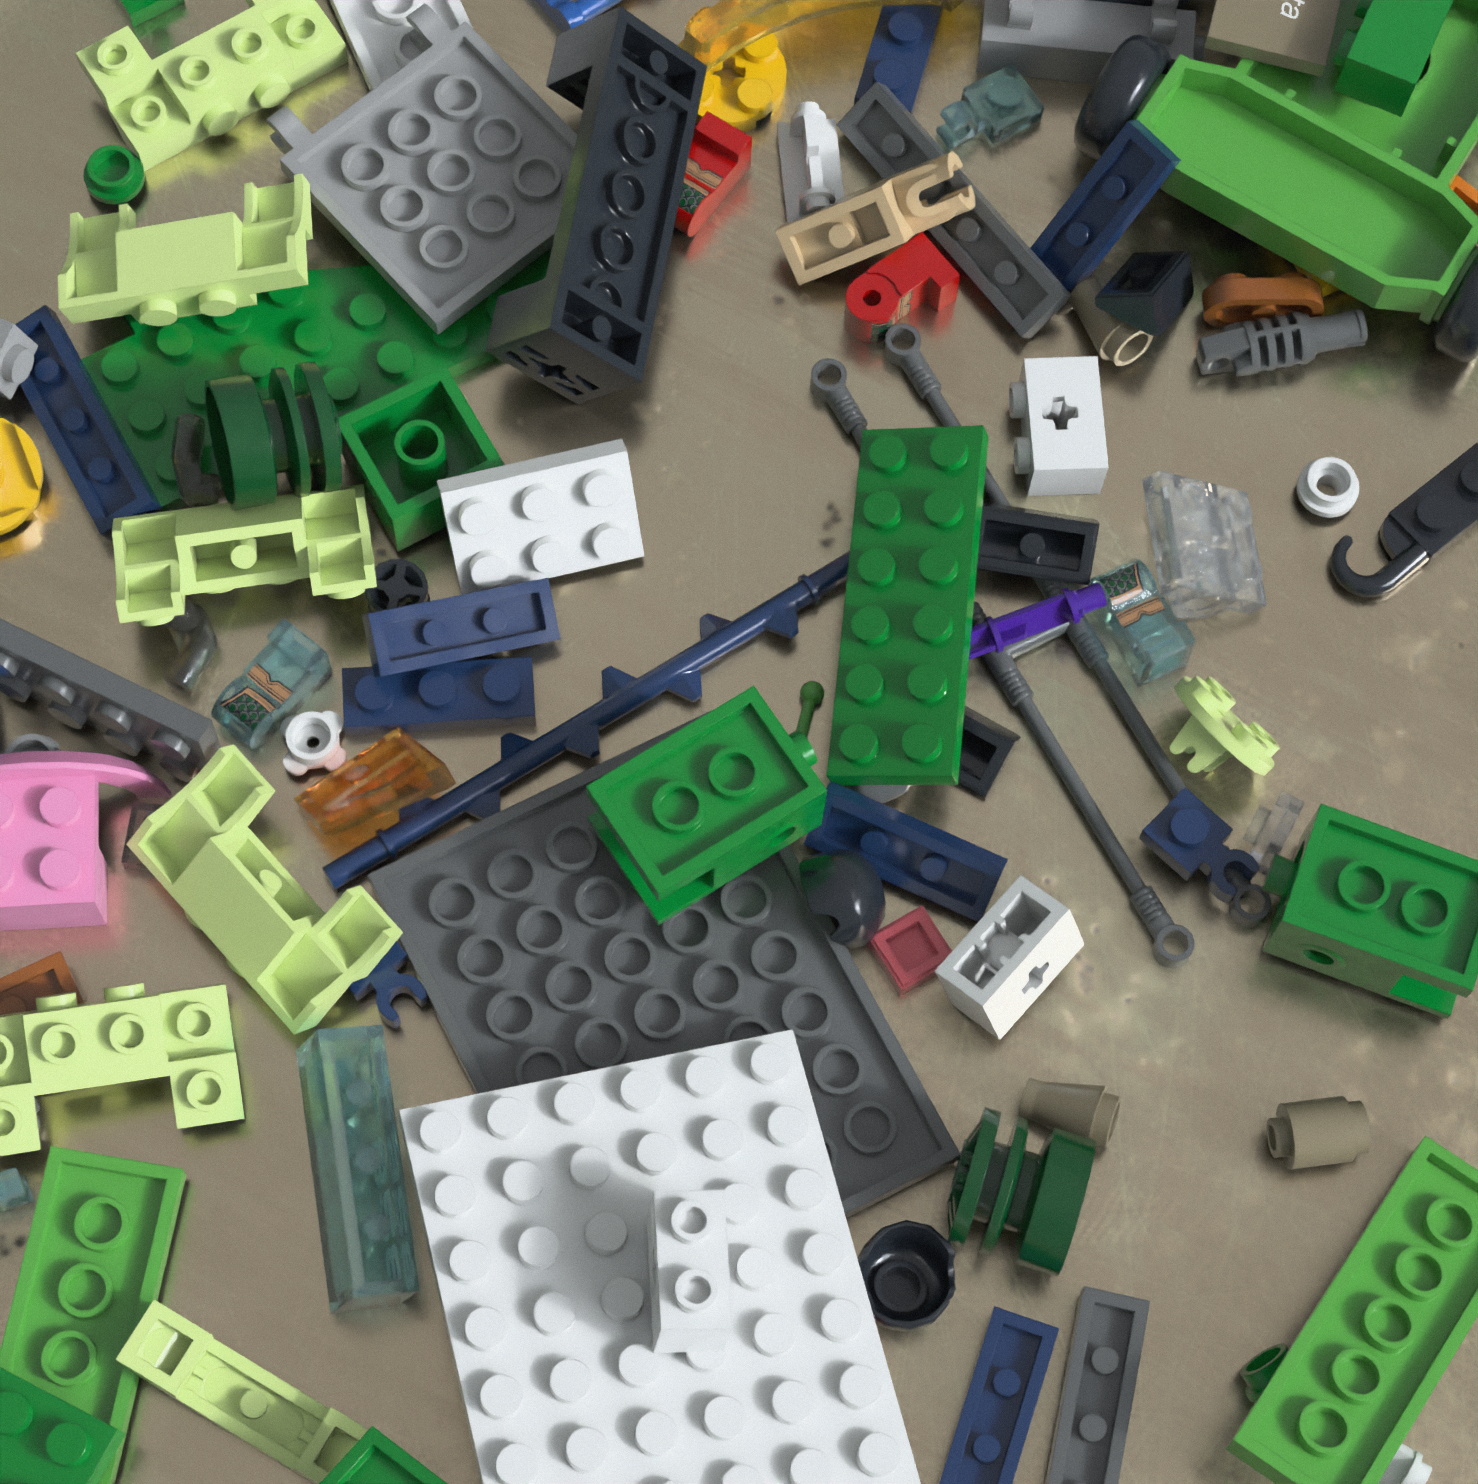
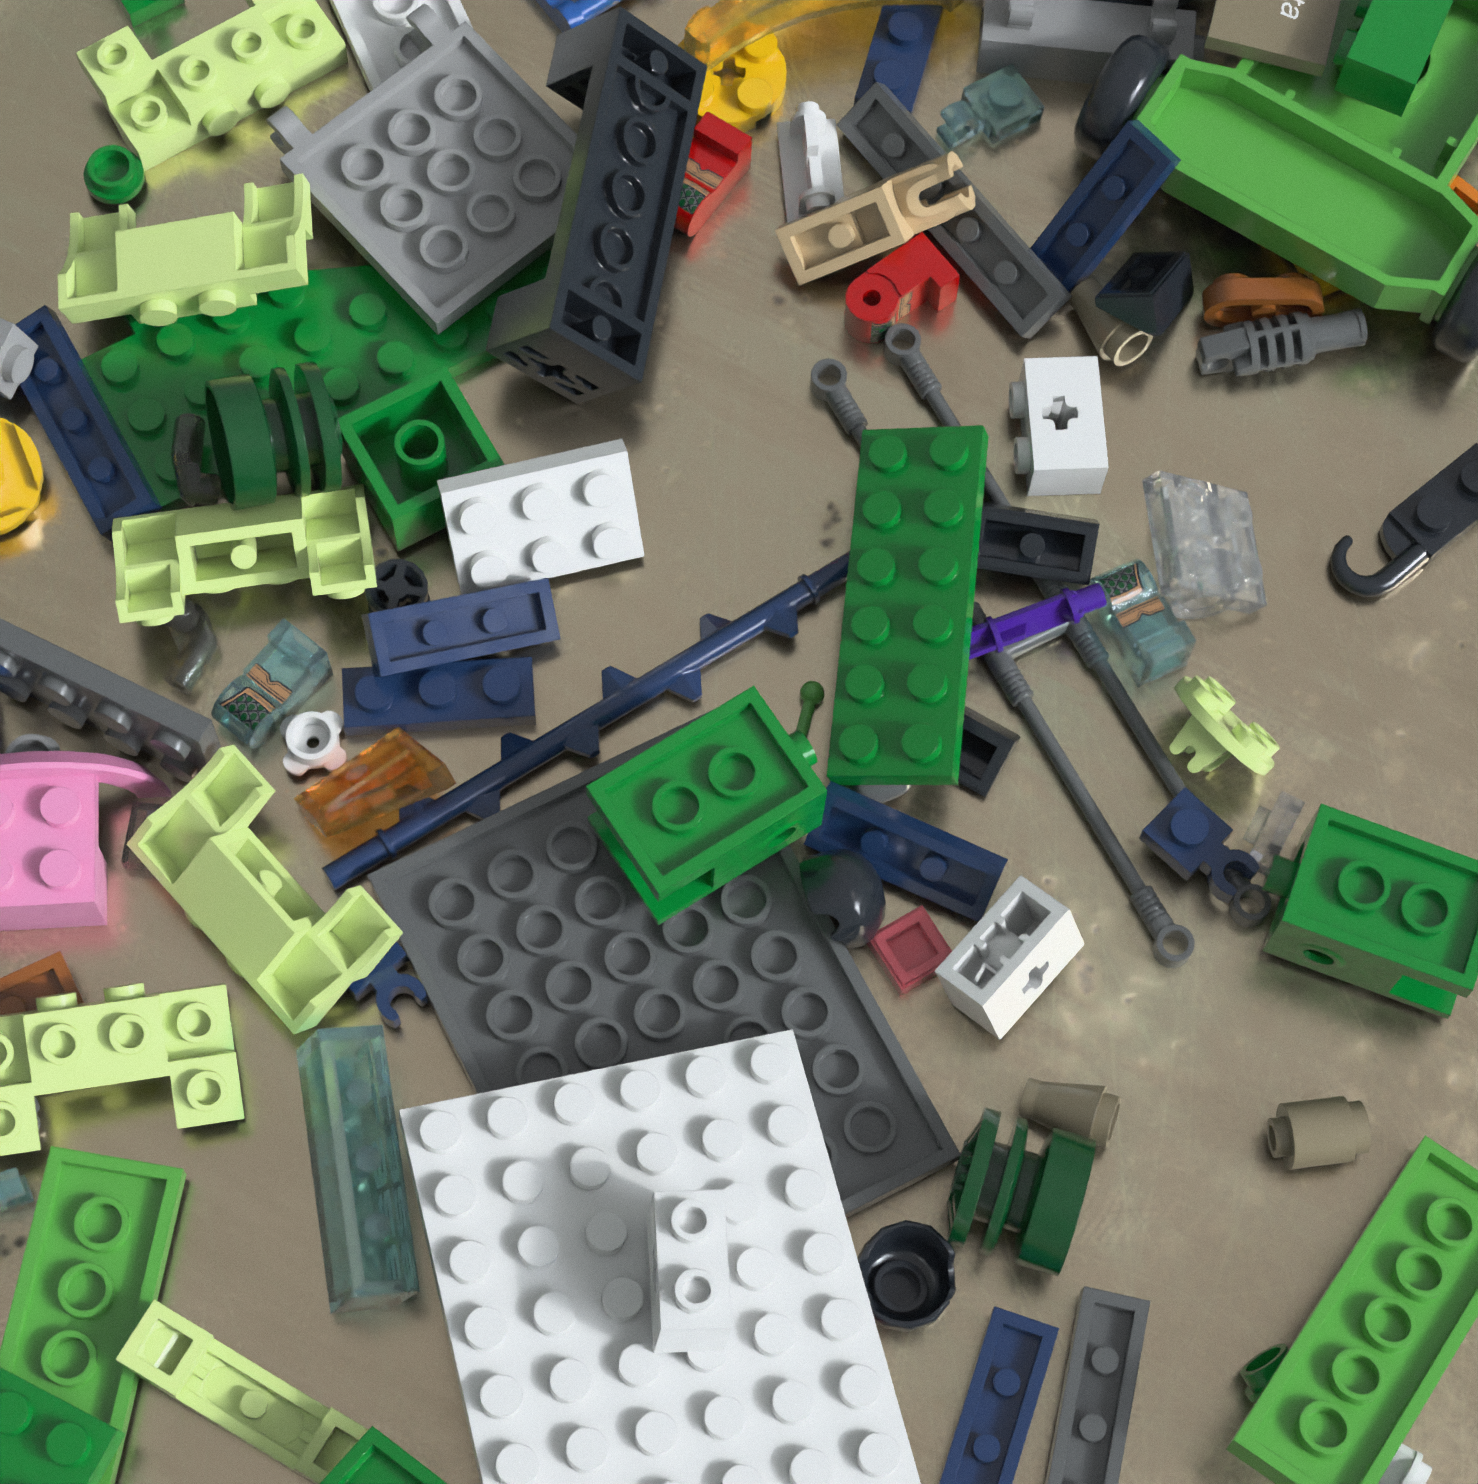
(1334, 473): white plate -> none

